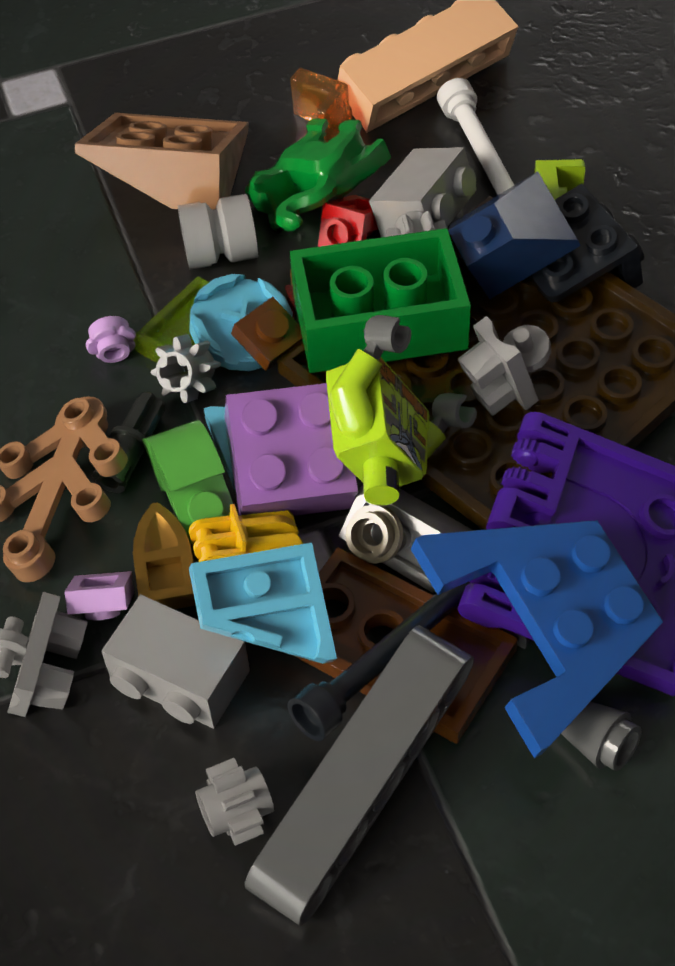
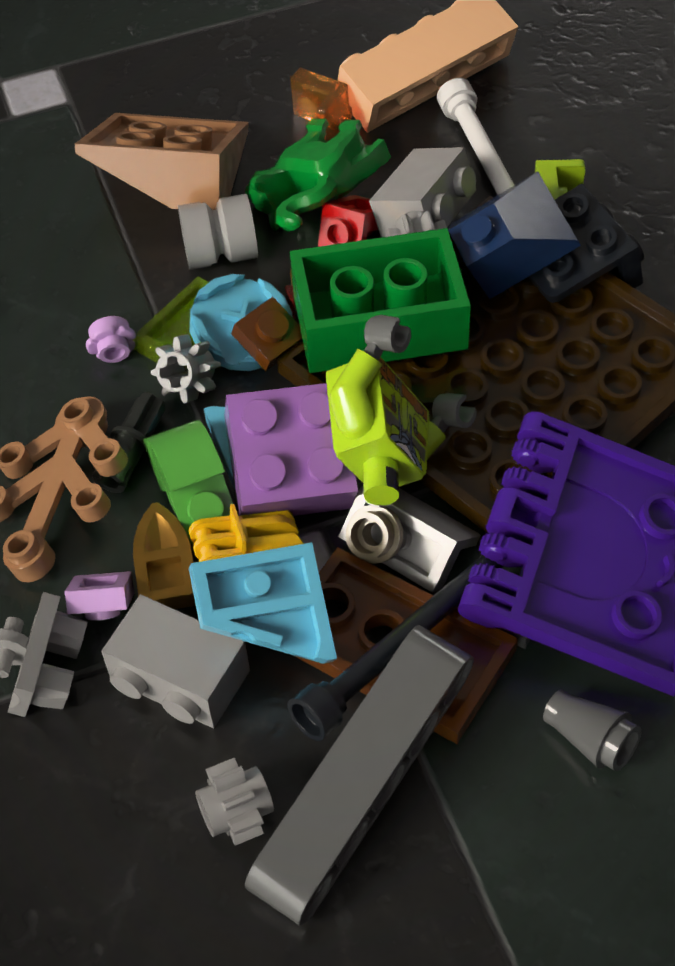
(502, 368): light grey hips -> none
(569, 596): blue wing -> none

